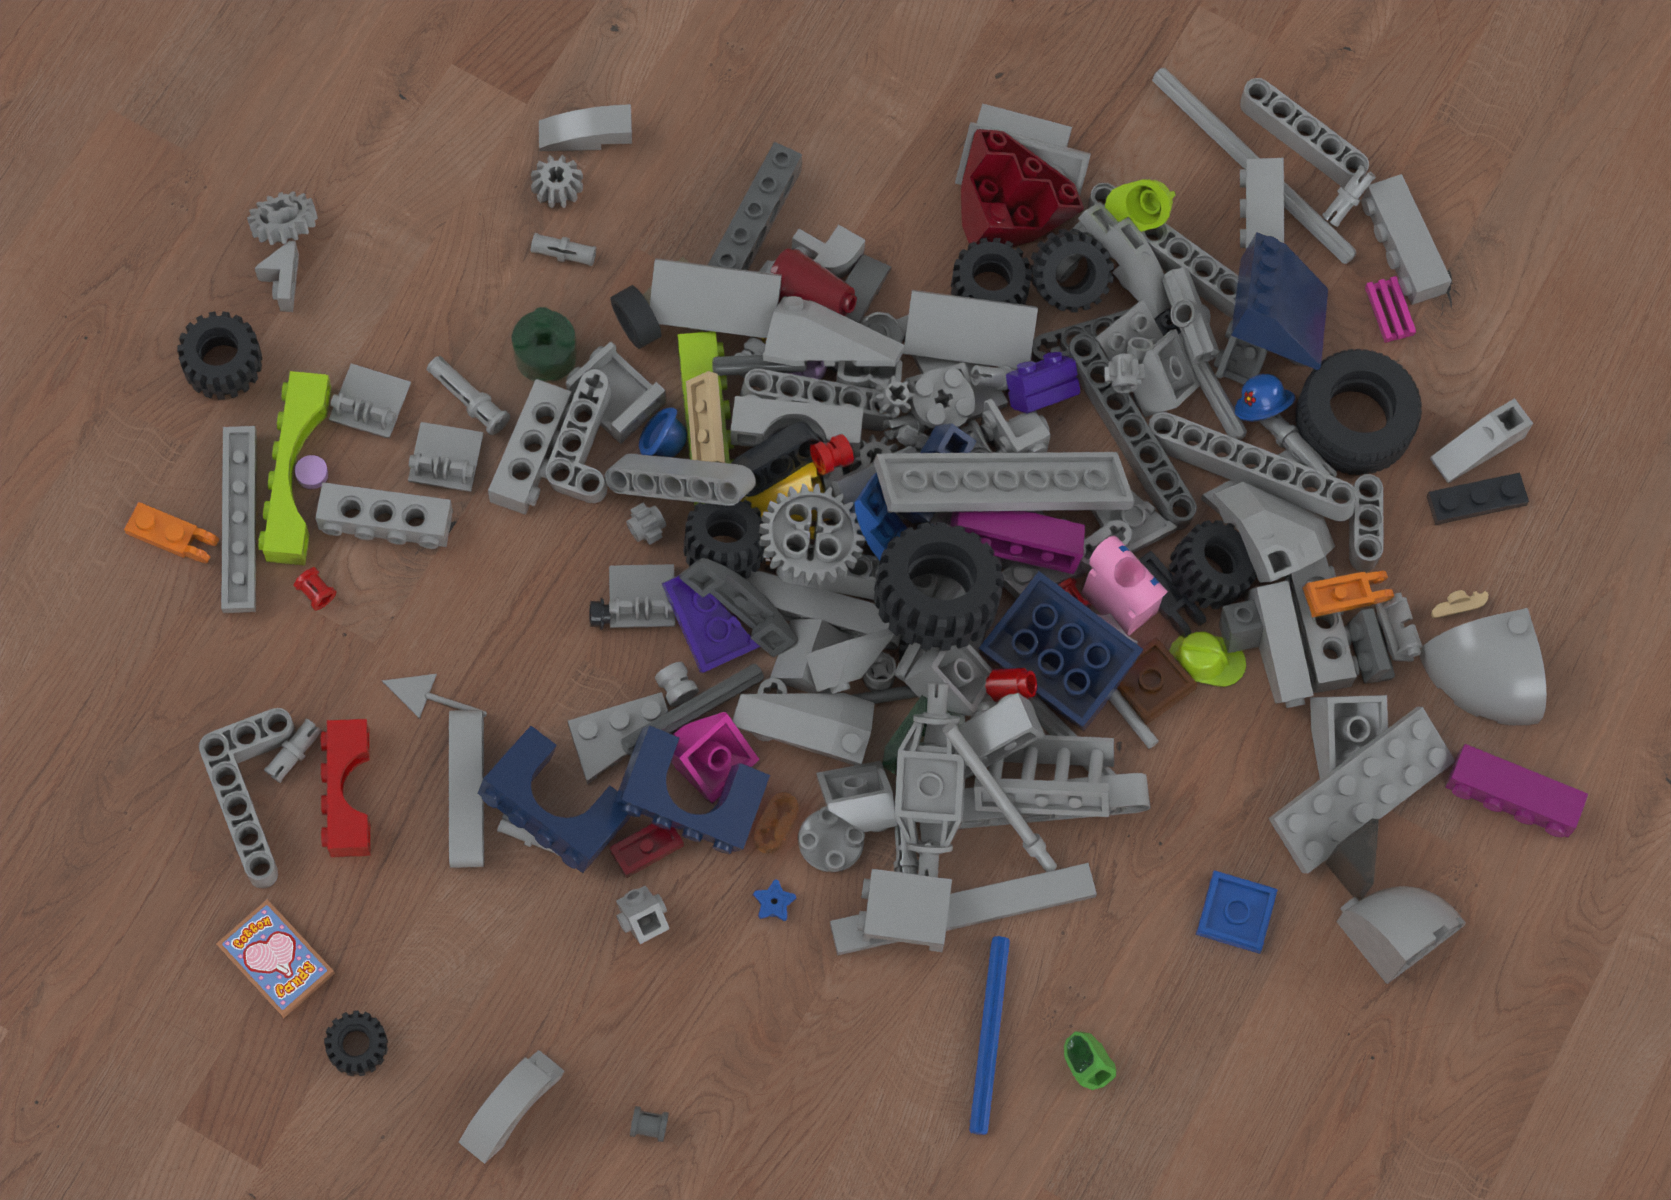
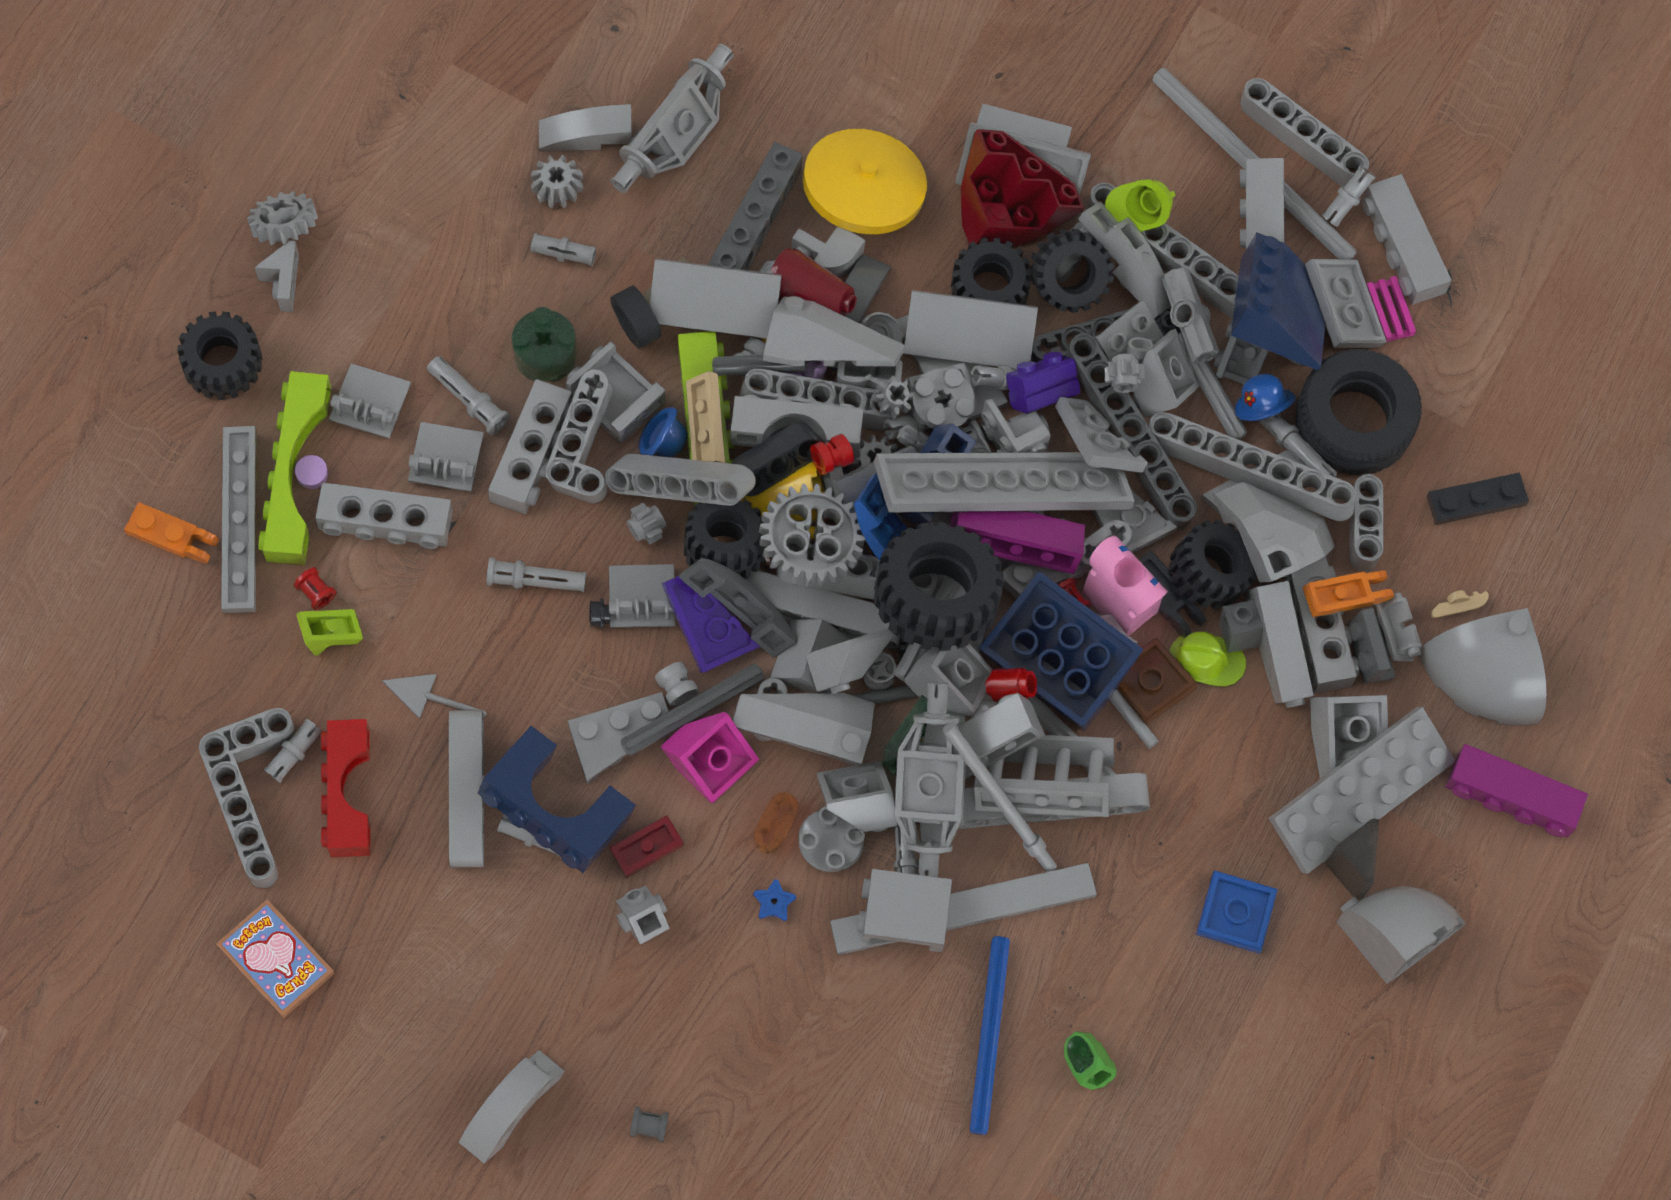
(329, 628): none -> lime slope
(365, 1061): black tyre -> none
(575, 582): none -> light grey pin
(646, 793): dark blue arch -> none
(678, 122): none -> light grey plate
(864, 181): none -> yellow dish
(1094, 439): none -> light grey wing
(1345, 303): none -> light grey tile
(1483, 441): light grey slope -> none

